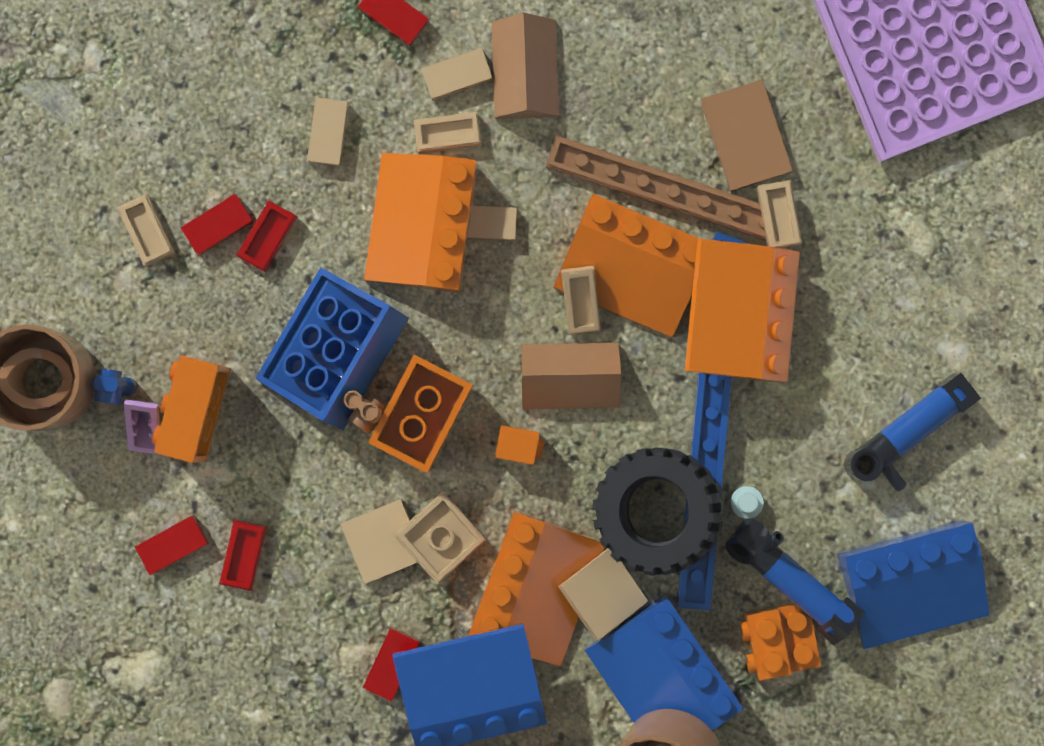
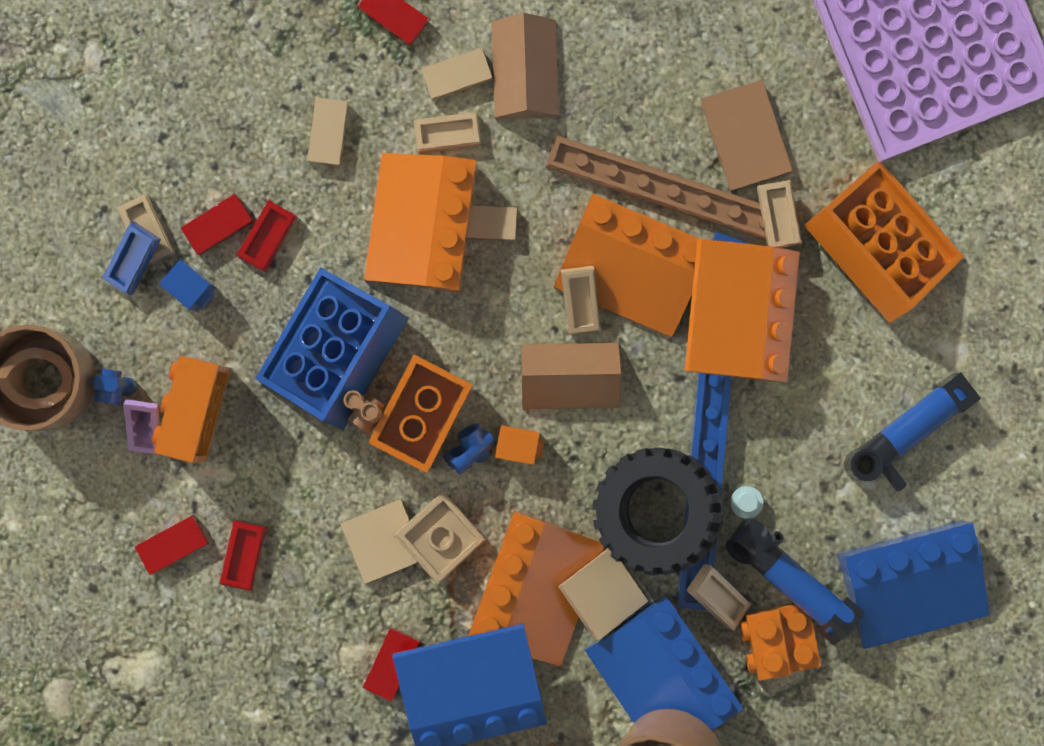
(131, 258): none -> blue tile
(188, 286): none -> blue brick
(474, 446): none -> blue plate
(718, 597): none -> tan tile
(884, 242): none -> orange slope

